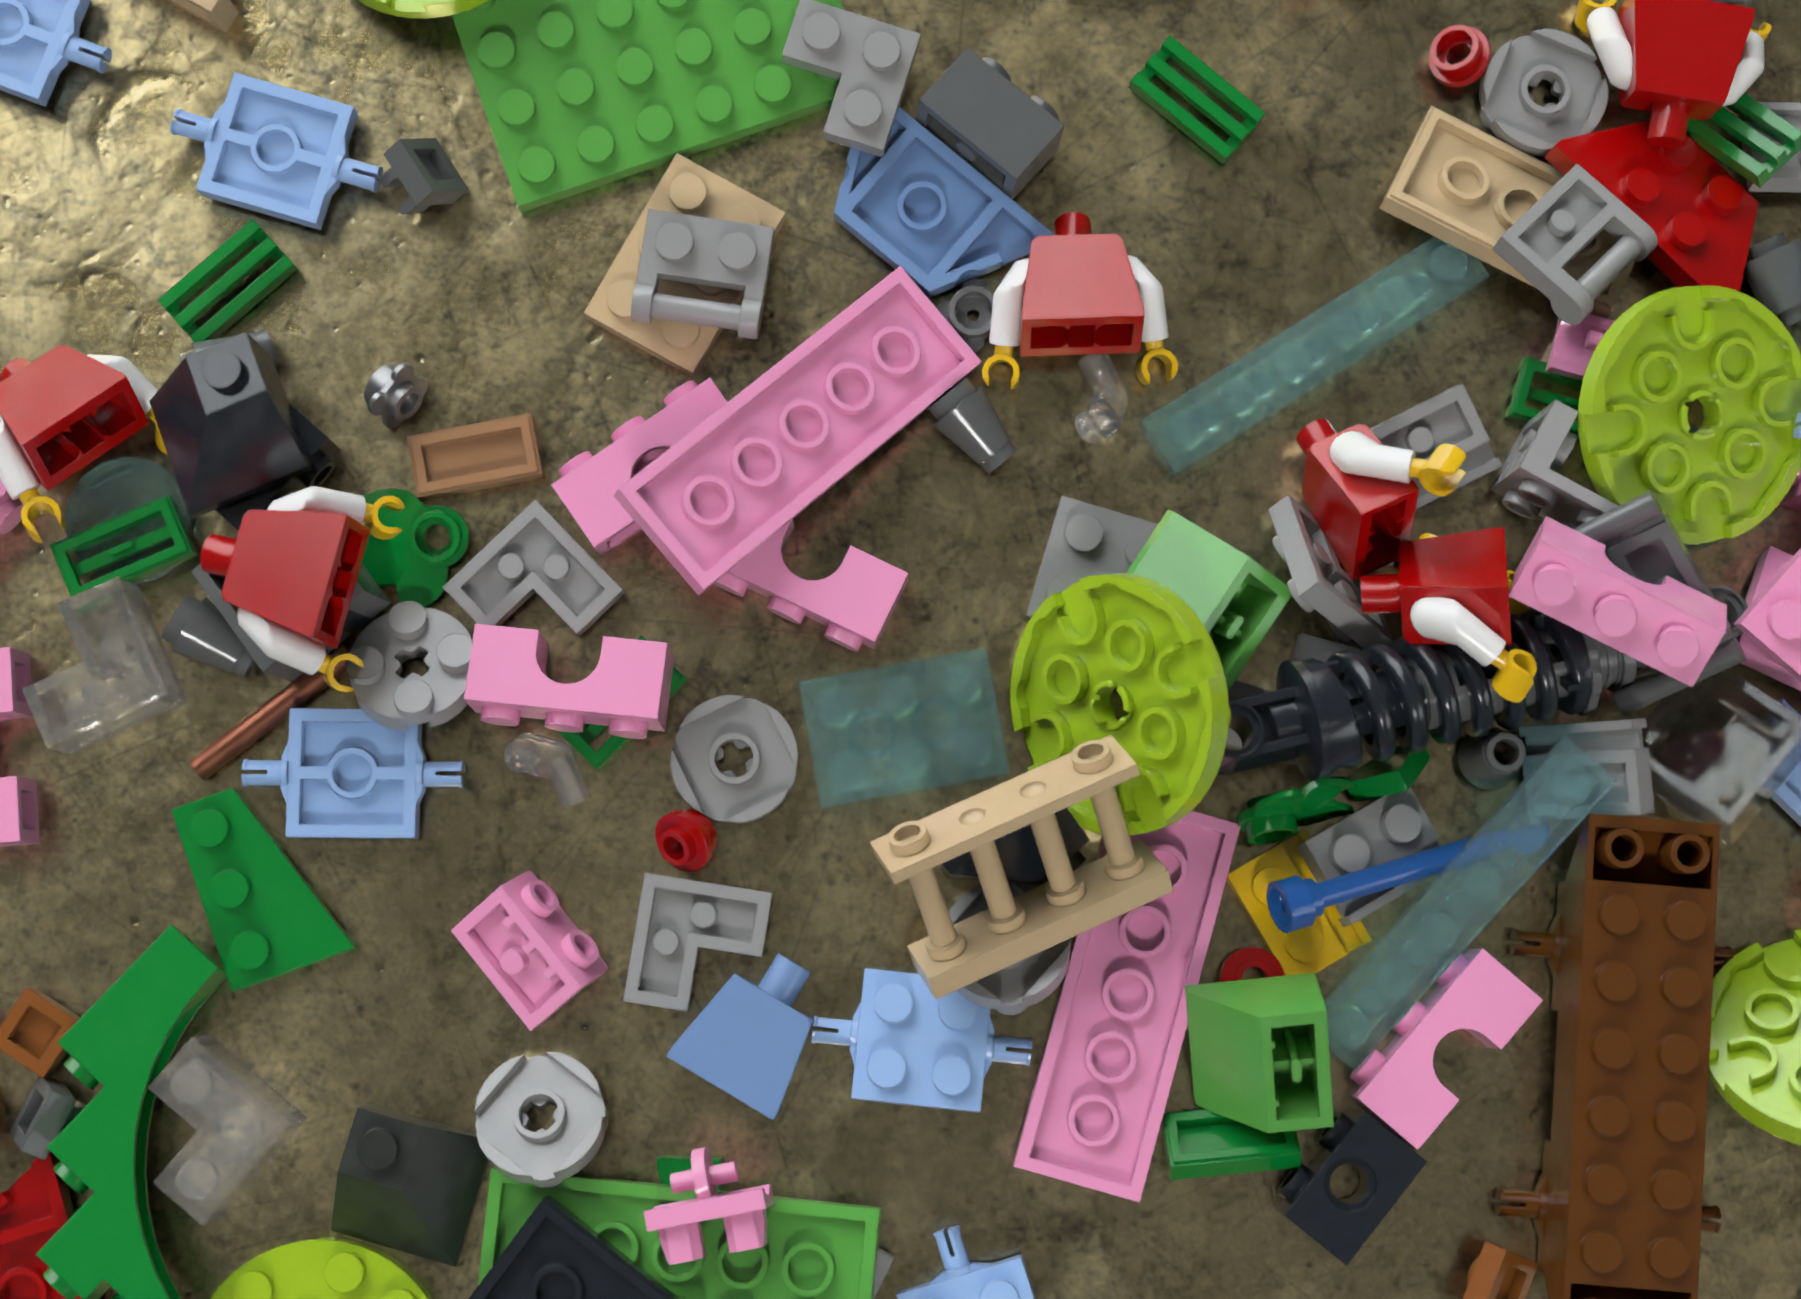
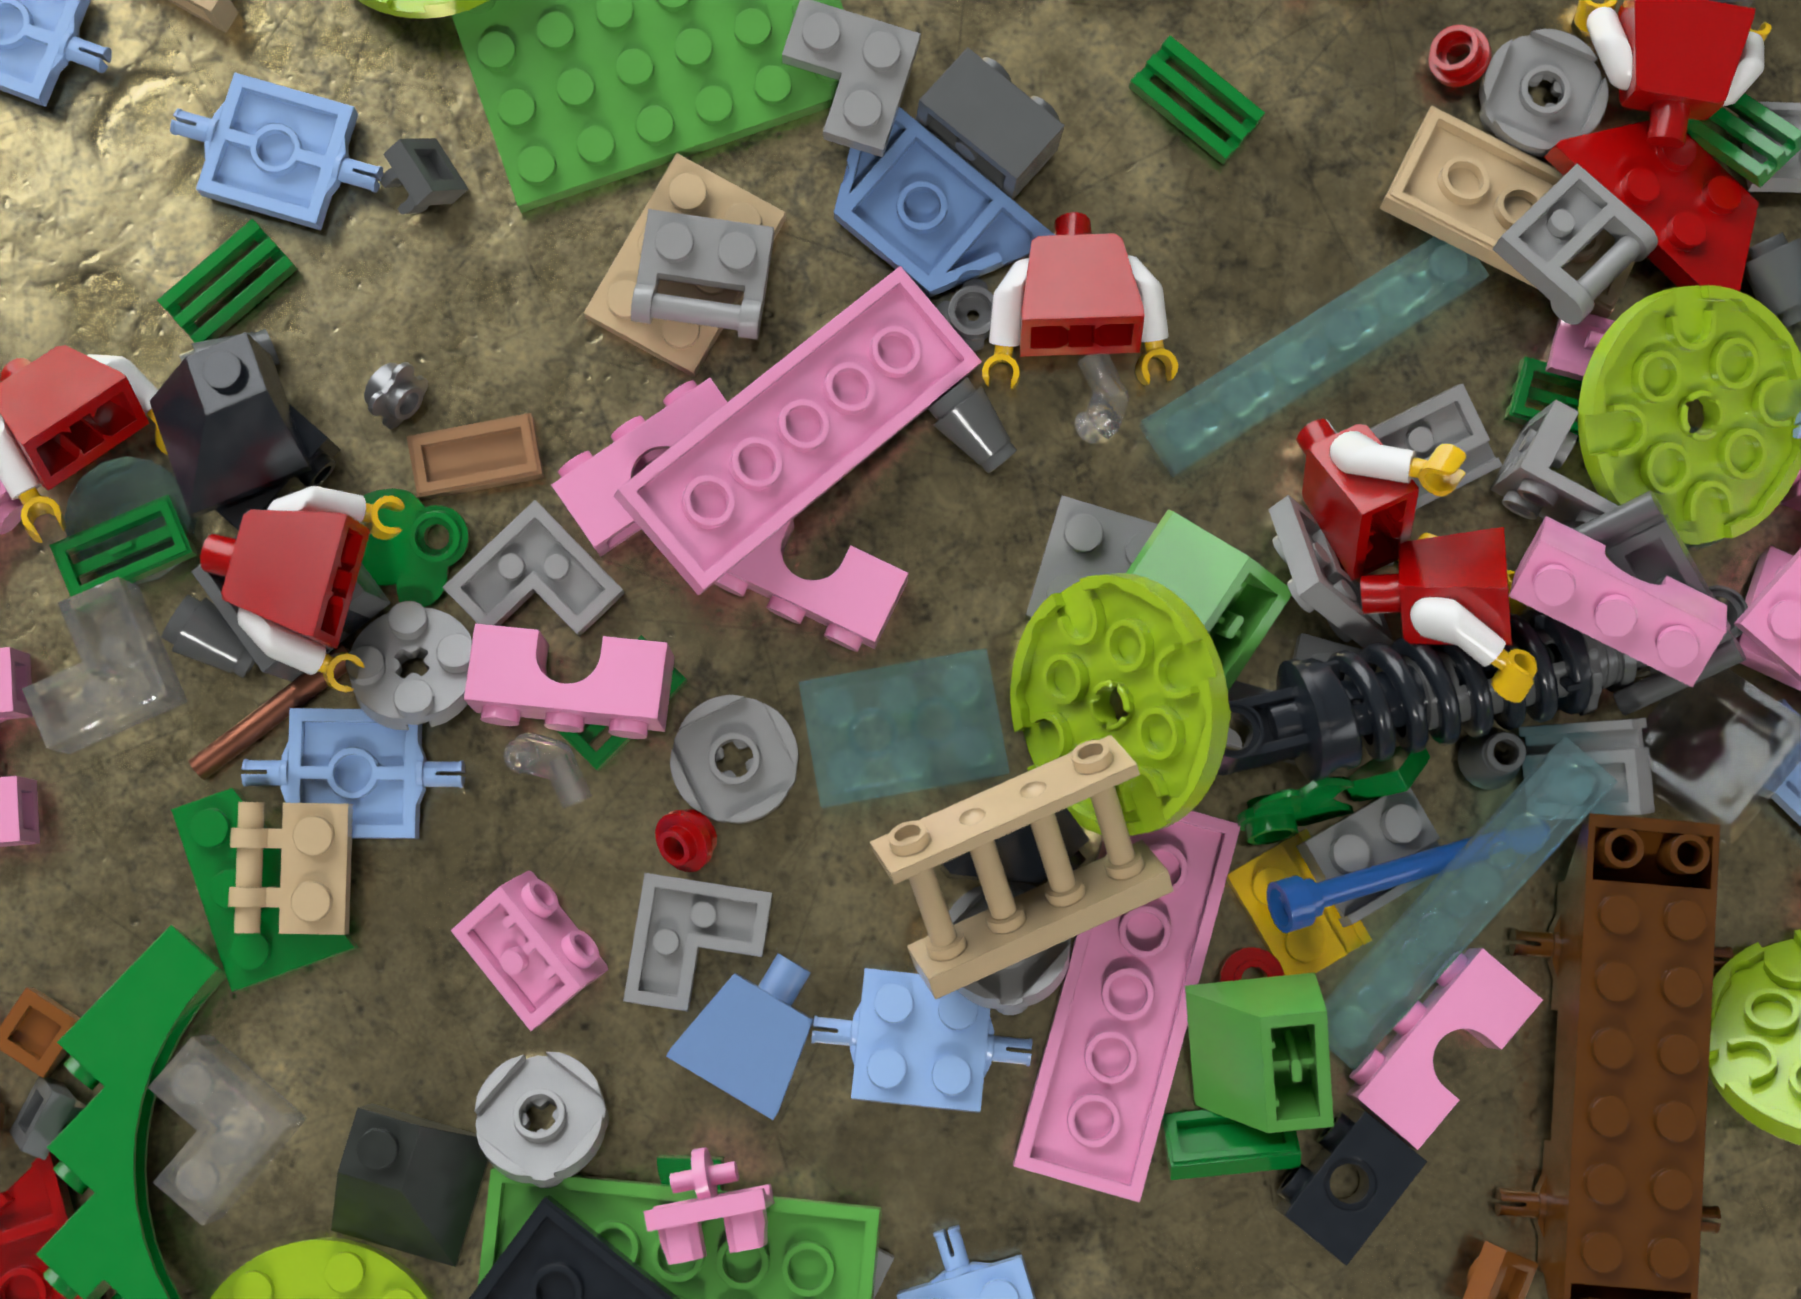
(313, 868): none -> tan plate

